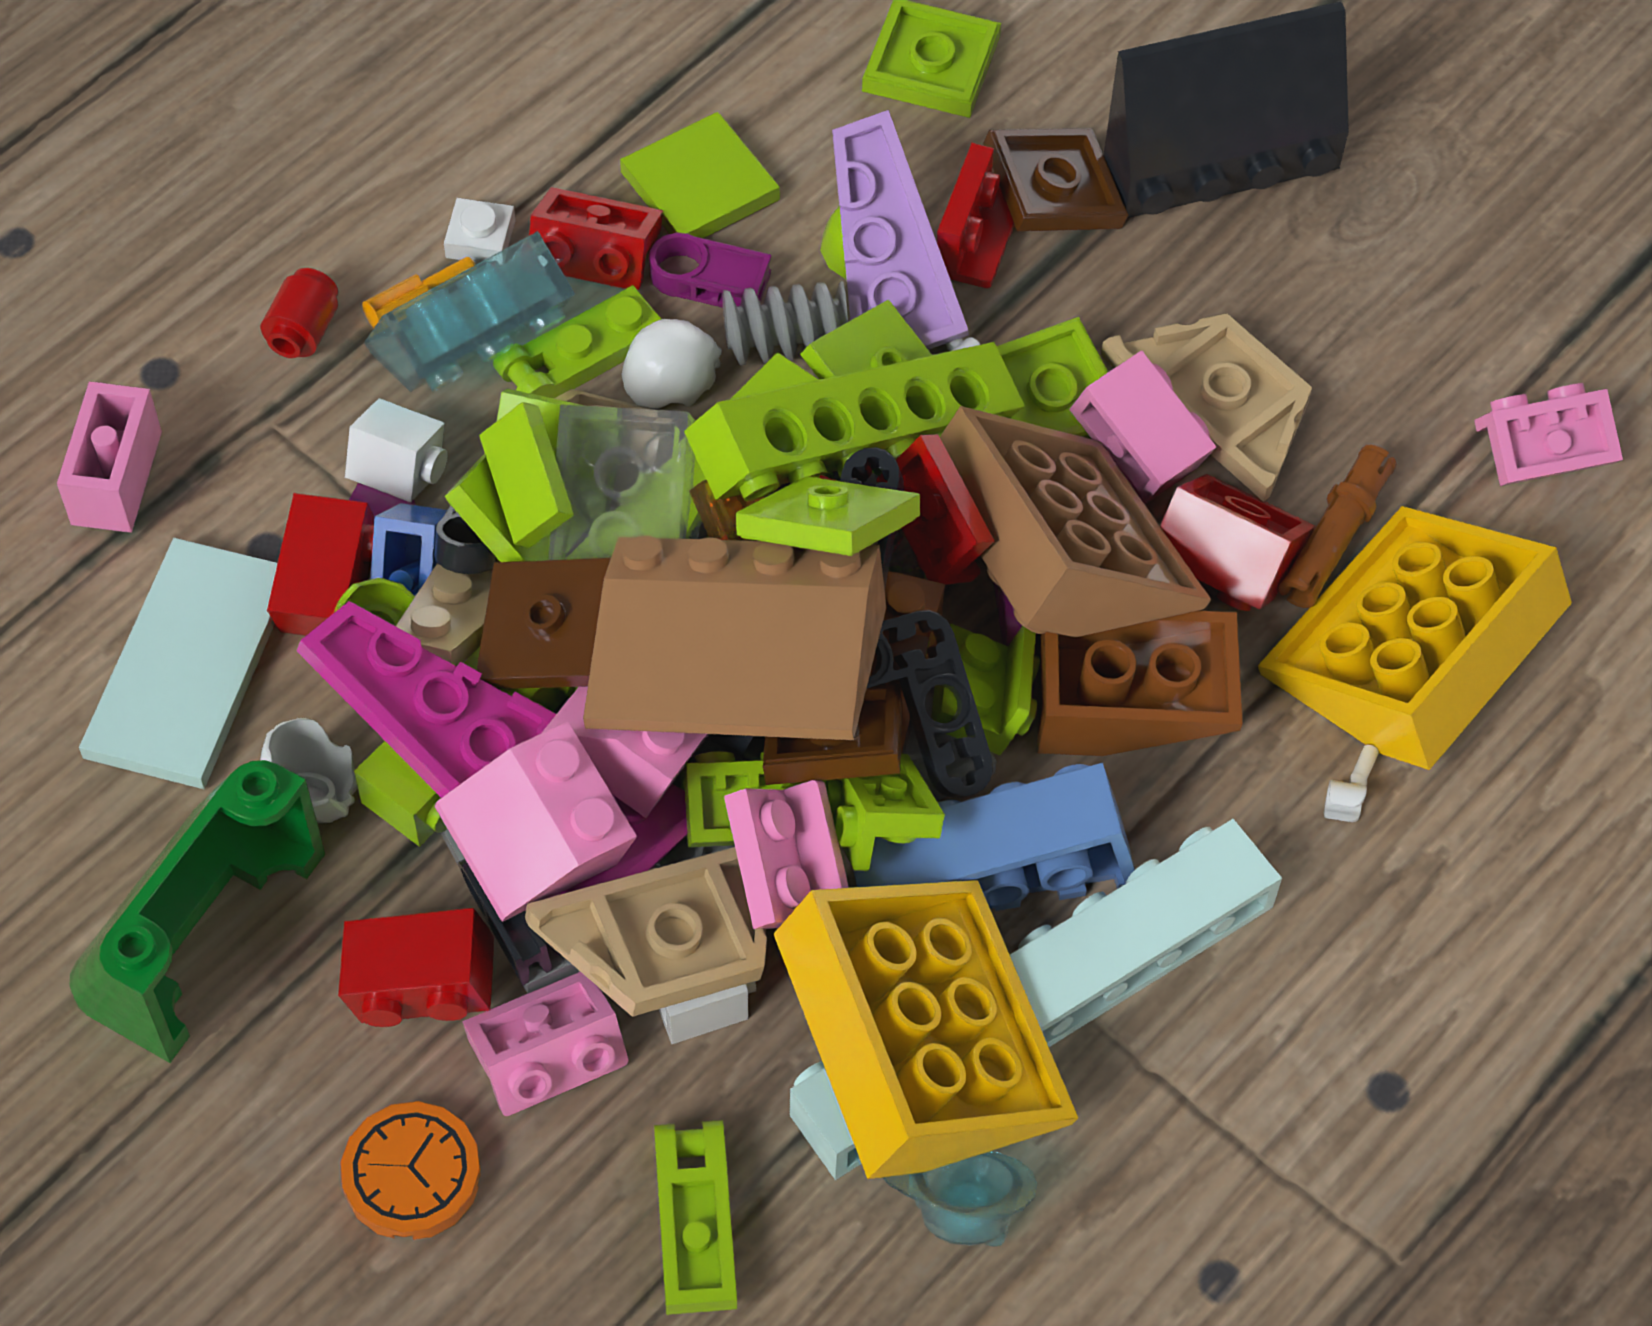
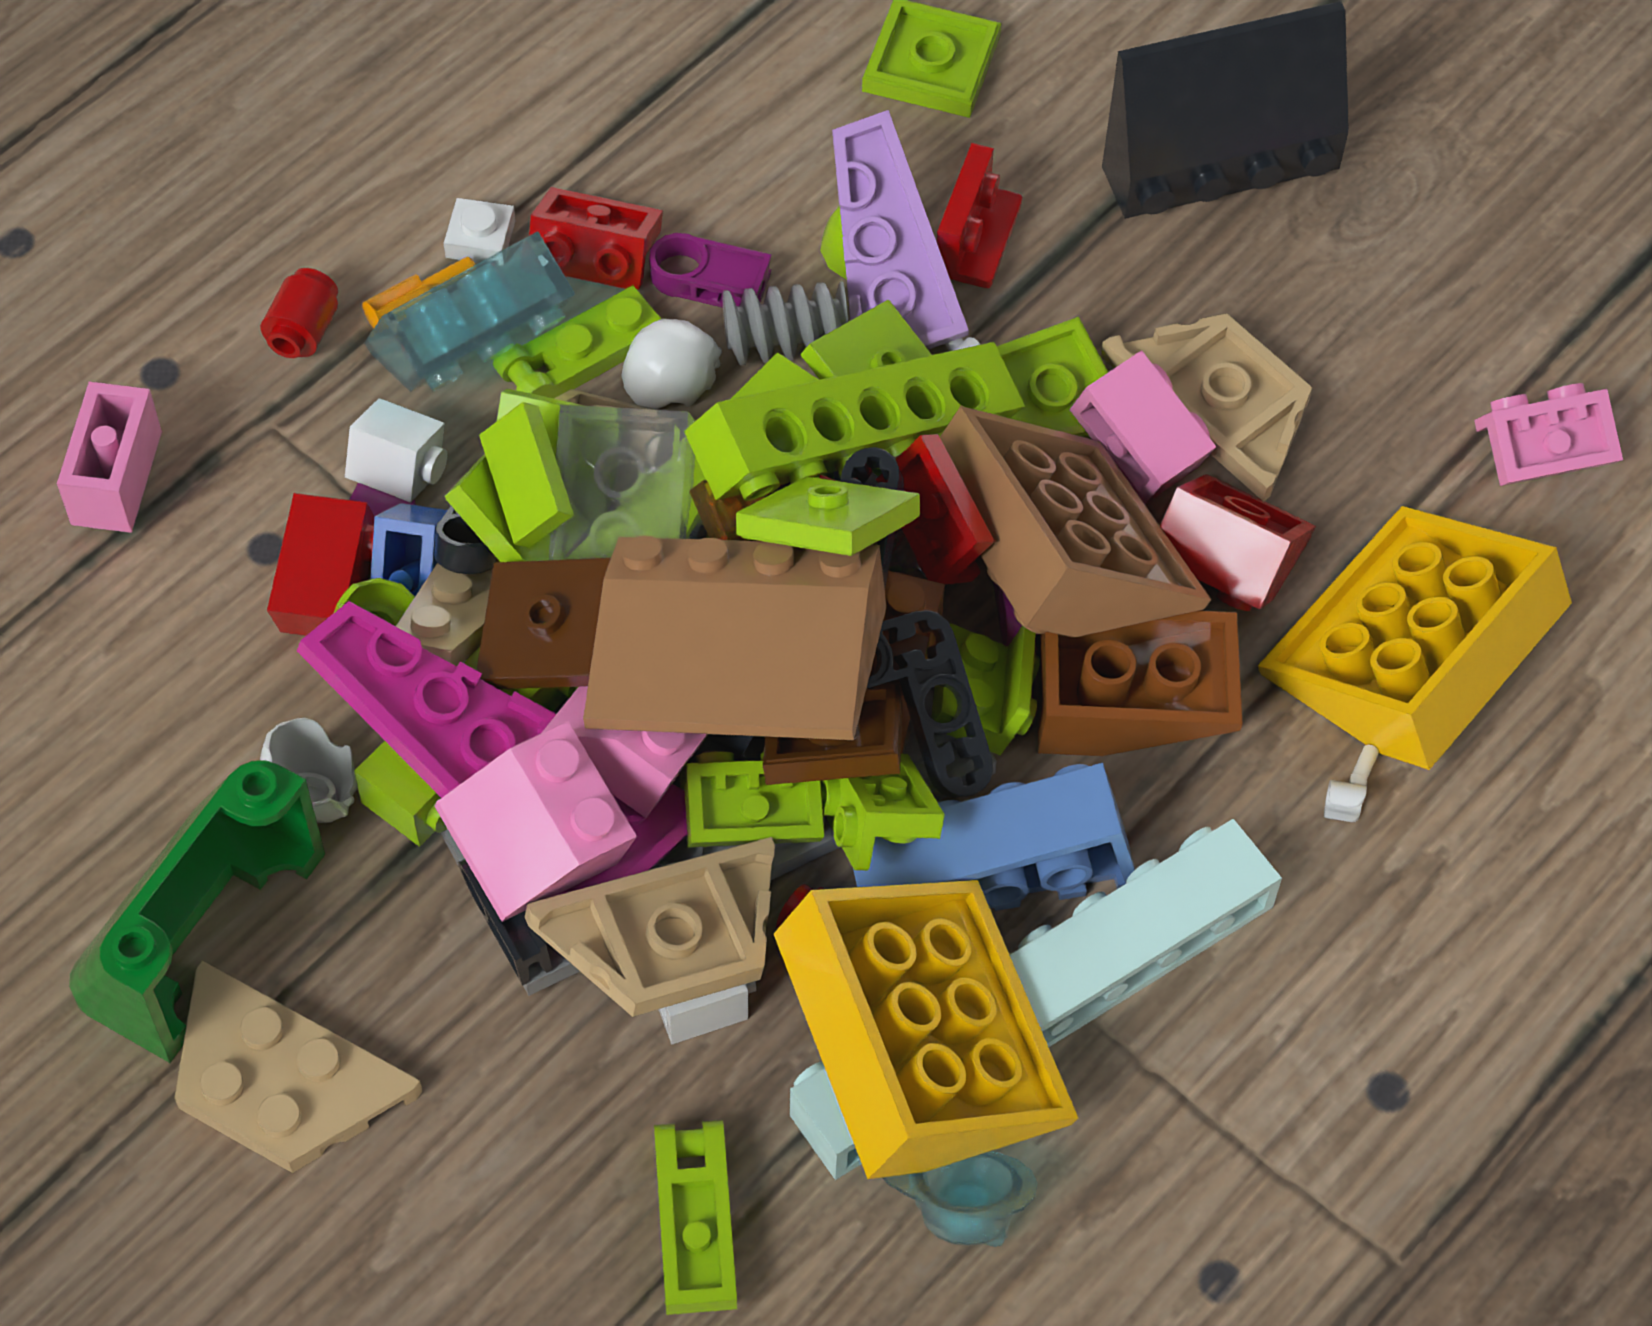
(184, 665): light aqua tile -> none
(277, 1075): none -> tan wing
(410, 1170): orange tile -> none
(416, 967): red brick -> none
(547, 1042): bright pink bracket -> none
(700, 178): lime tile -> none
(784, 848): bright pink bracket -> none
(1055, 179): reddish brown plate -> none
(1347, 509): dark orange pin -> none

